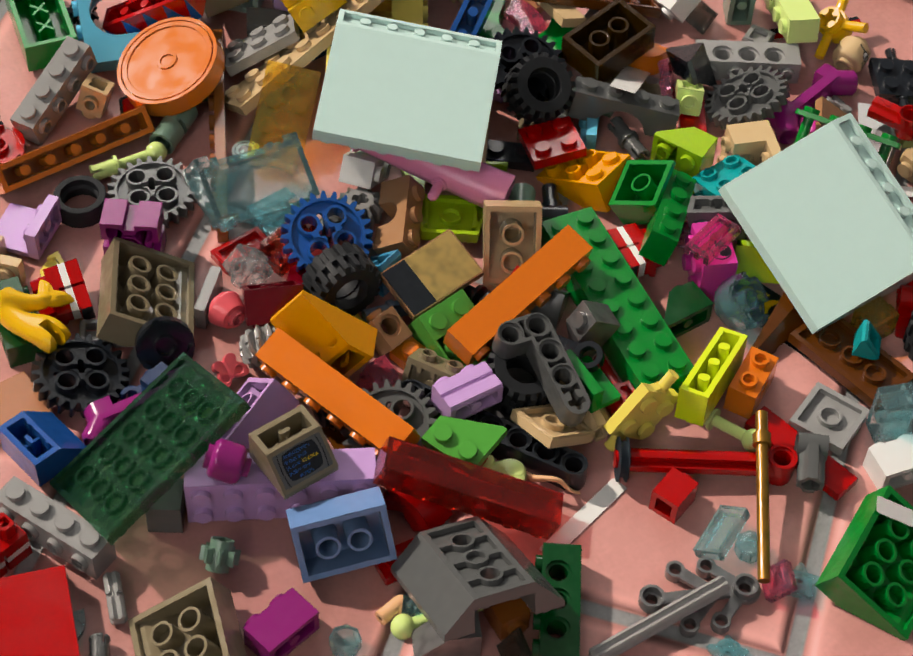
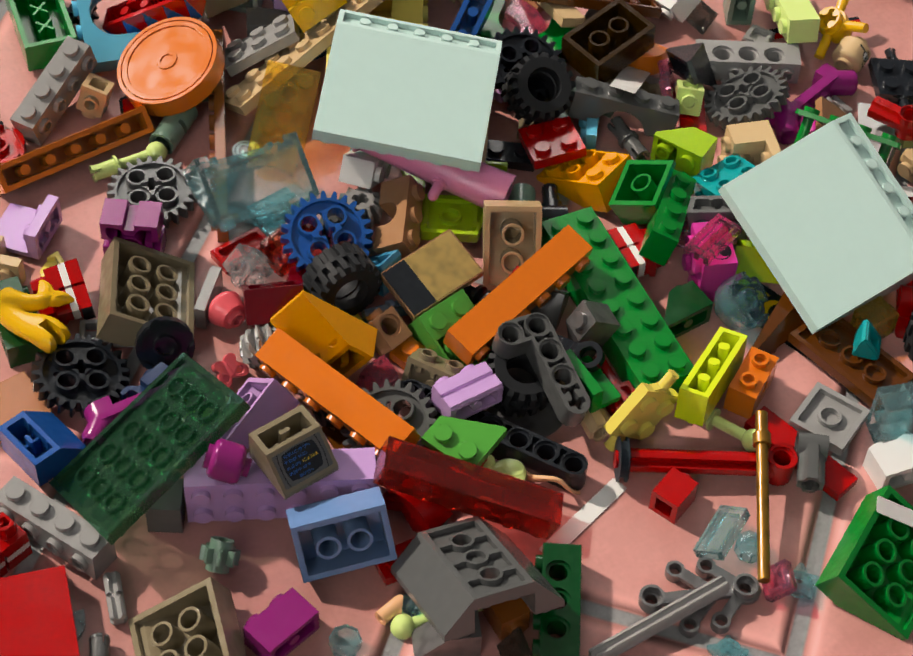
(78, 186): black tyre -> none
(545, 427): tan tile -> none

